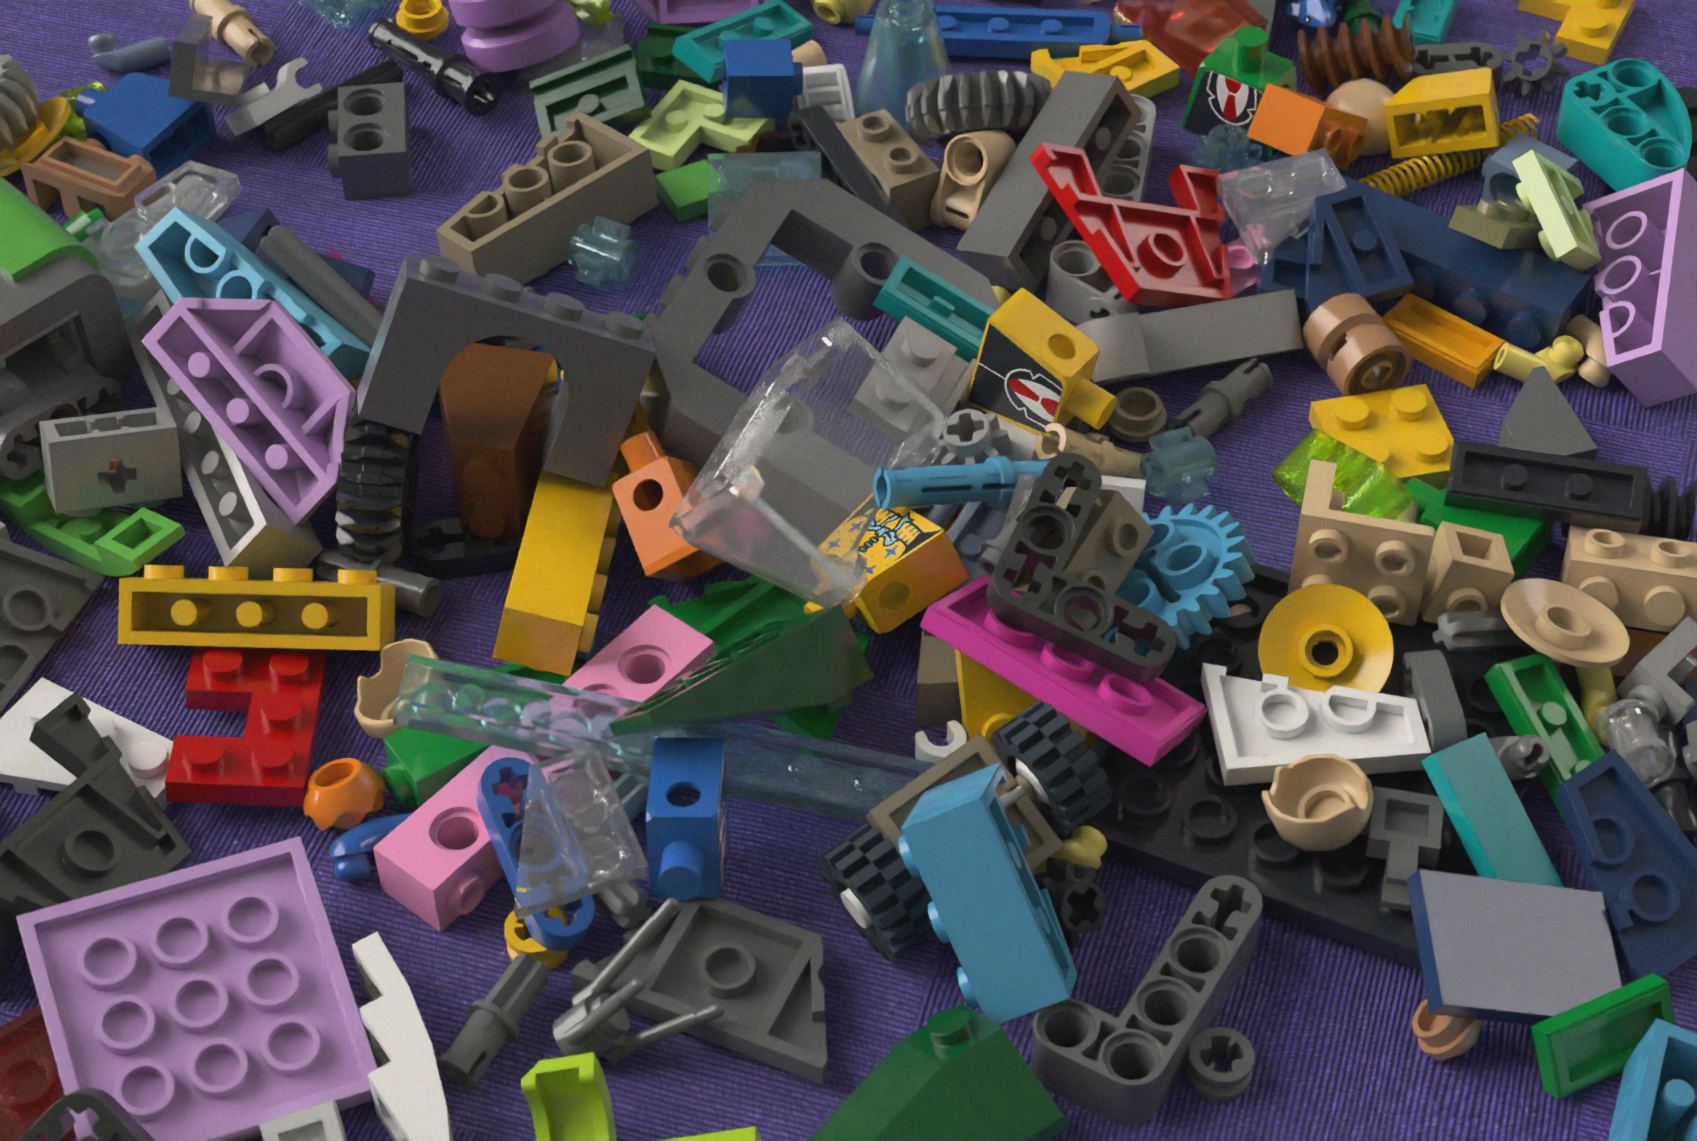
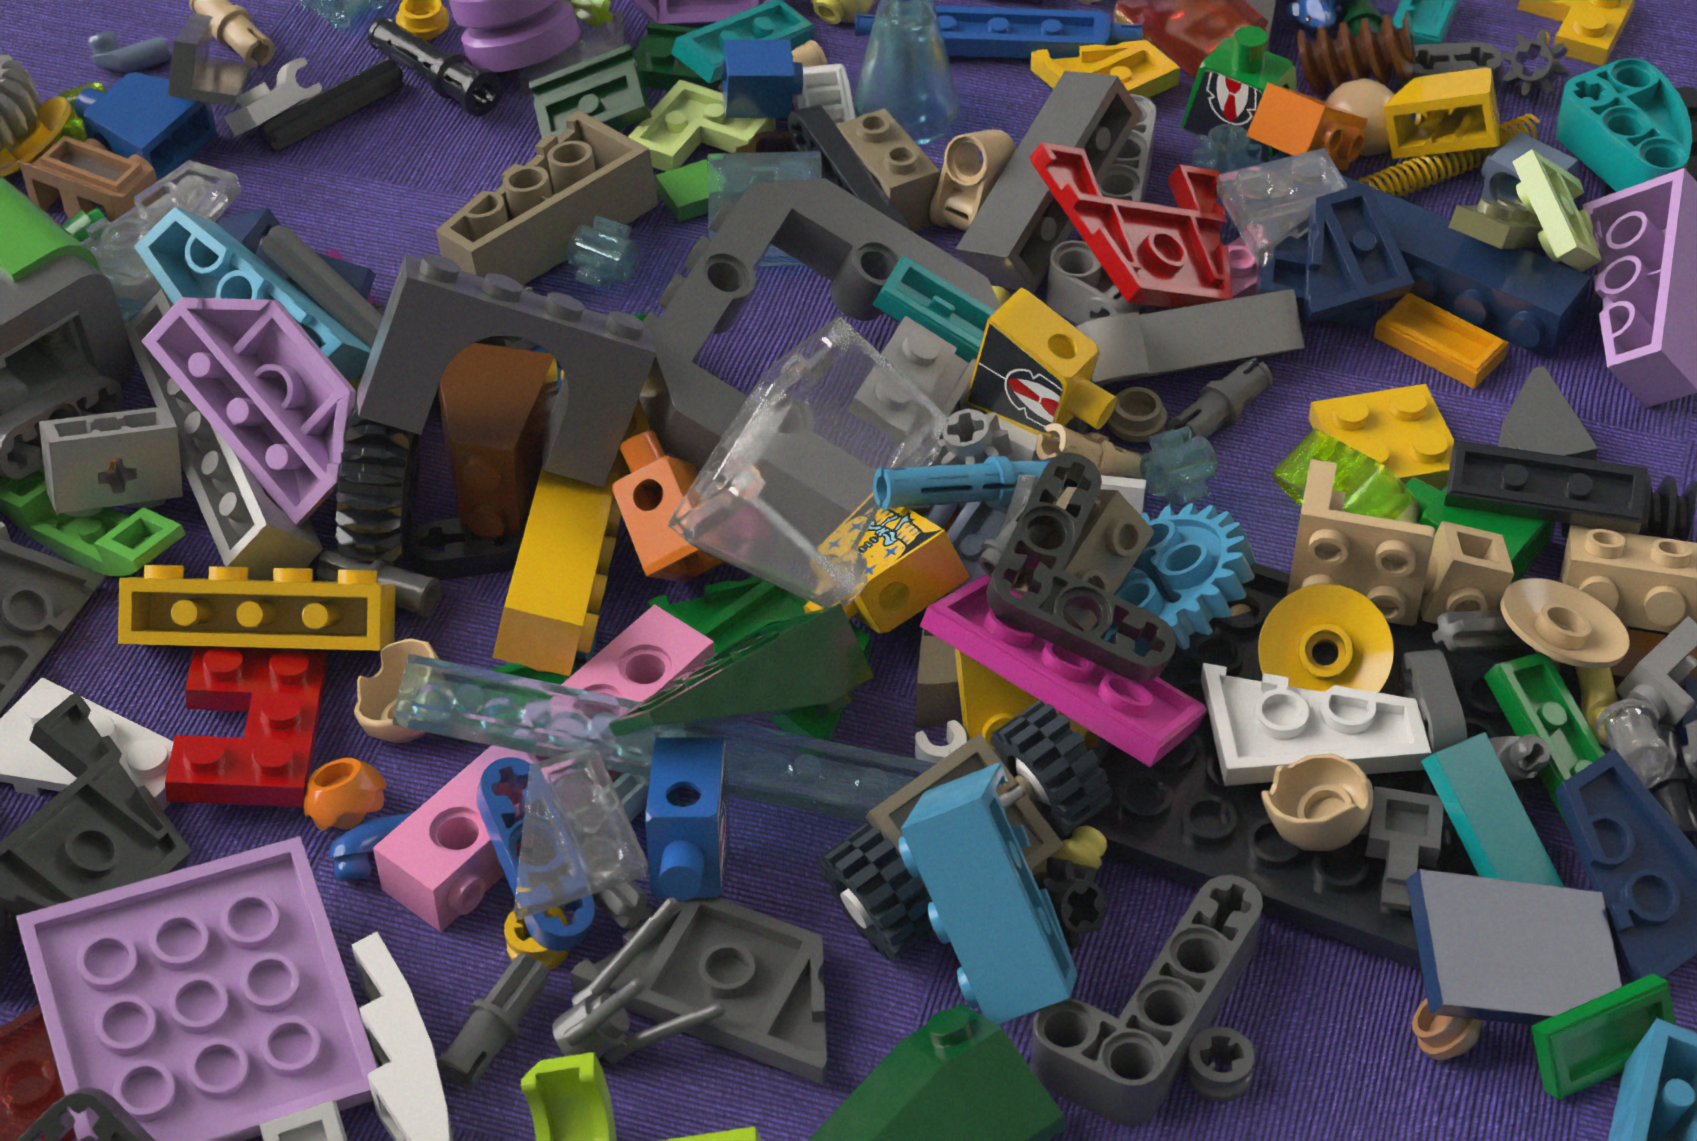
(371, 141): dark grey brick -> none
(424, 763): green brick -> none
(974, 103): dark grey gear -> none
(1355, 346): medium nougat wheel -> none
(1559, 360): light yellow arm -> none
(1590, 336): tan arm -> none

